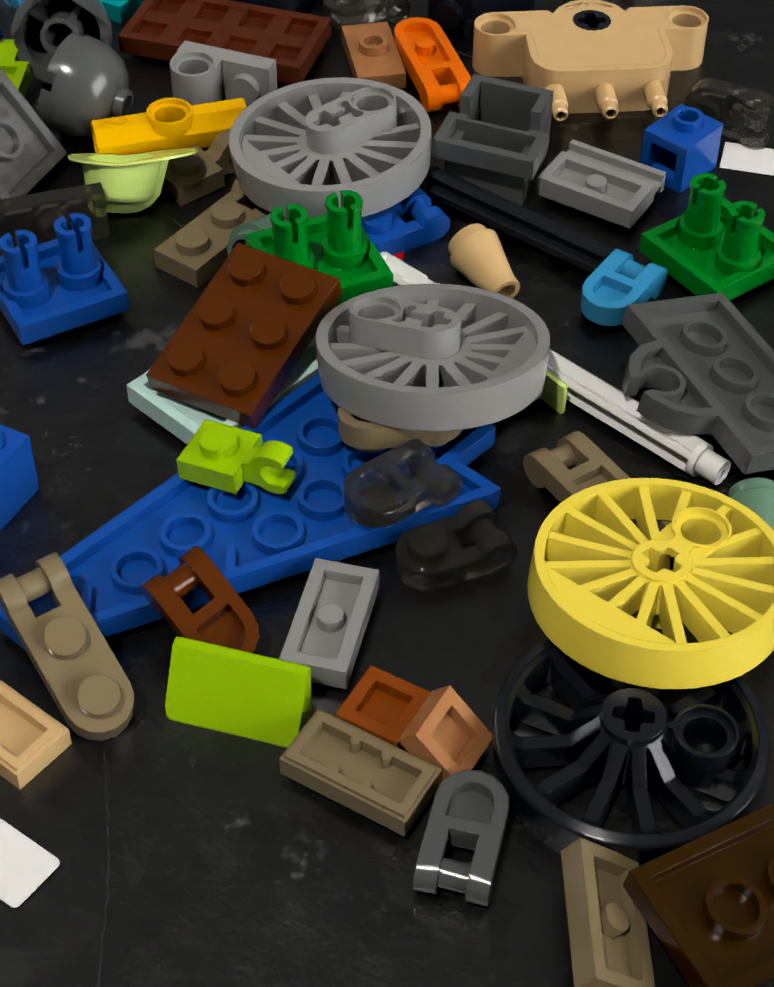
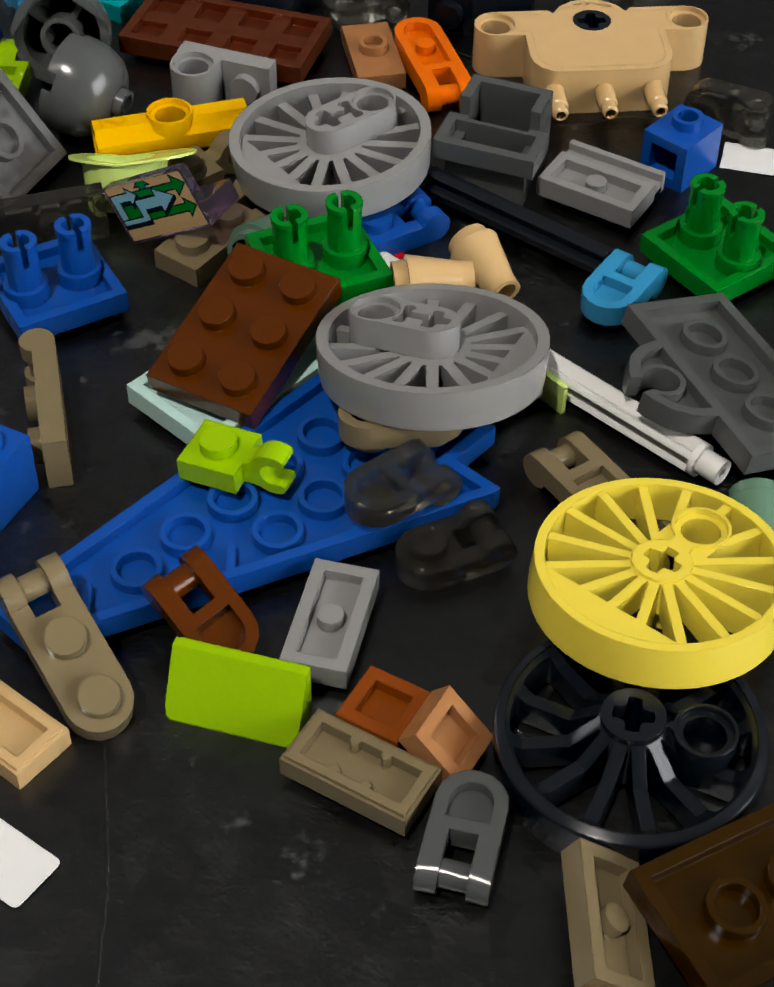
(46, 404): none -> dark tan plate
(168, 202): none -> panel
(429, 270): none -> tan cone

